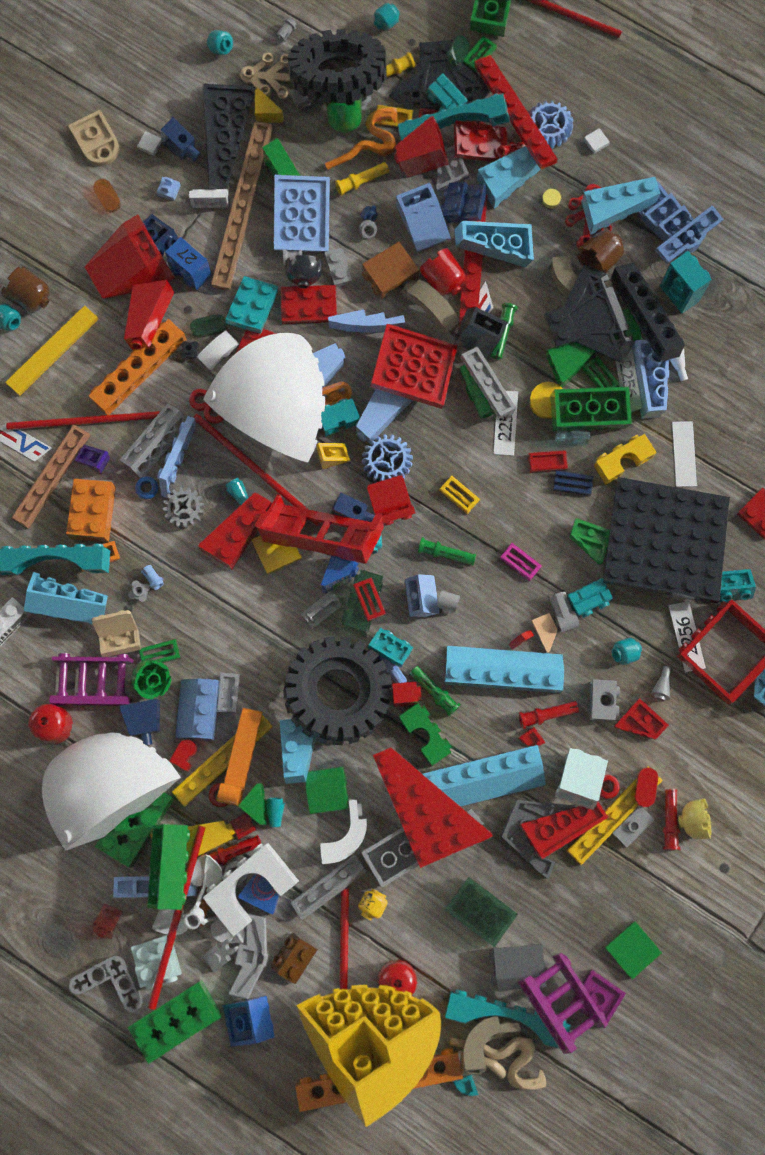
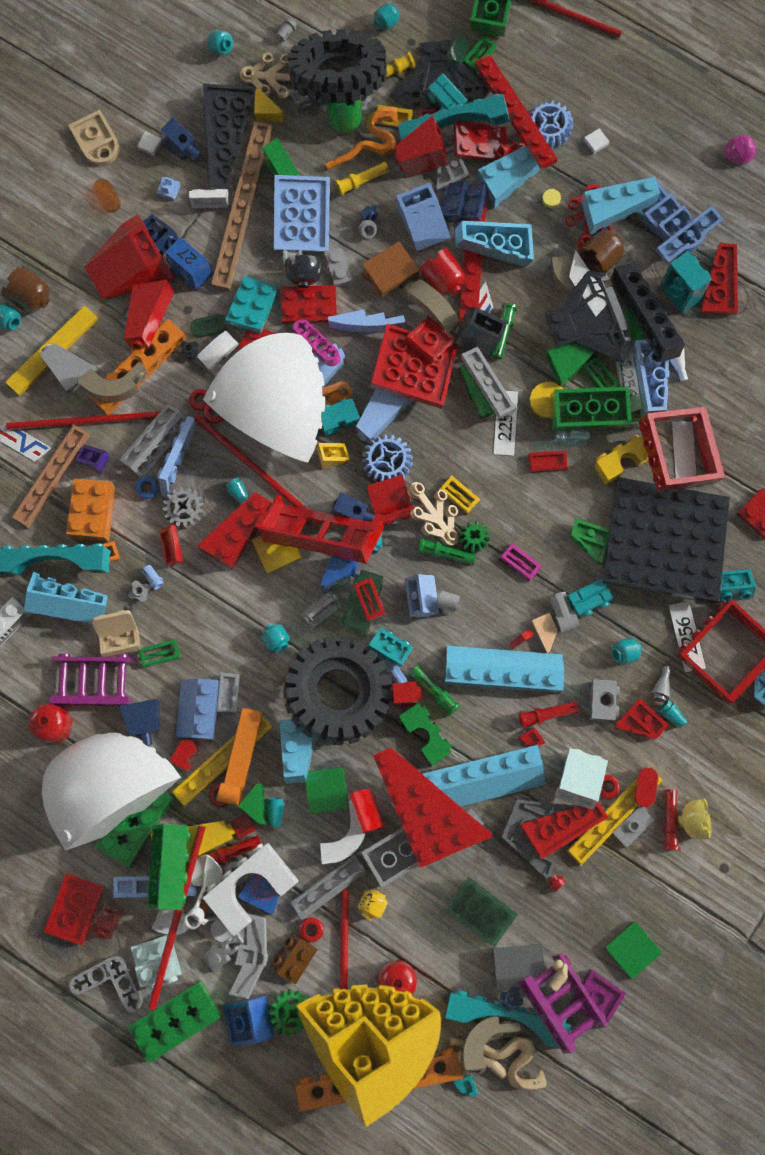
(65, 366): none -> light grey slope
(74, 909): none -> red plate
(113, 390): none -> dark tan arch
(150, 679): green cylinder -> none
(170, 546): none -> red plate
(275, 638): none -> teal head
(283, 1008): none -> green gear
(320, 340): none -> dark pink beam
(320, 929): none -> red piece
(367, 810): none -> red slope
(430, 339): none -> red tile
(446, 533): none -> tan plant
(470, 530): none -> green gear
(517, 1001): none -> dark blue plate
(556, 883): none -> red plate
(561, 974): none -> tan arm
(577, 272): none -> white sticker
(589, 484): dark blue tile -> none
(671, 713): none -> teal cone
(706, 444): none -> red window
(722, 291): none -> red wing
(740, 150): none -> dark pink hair

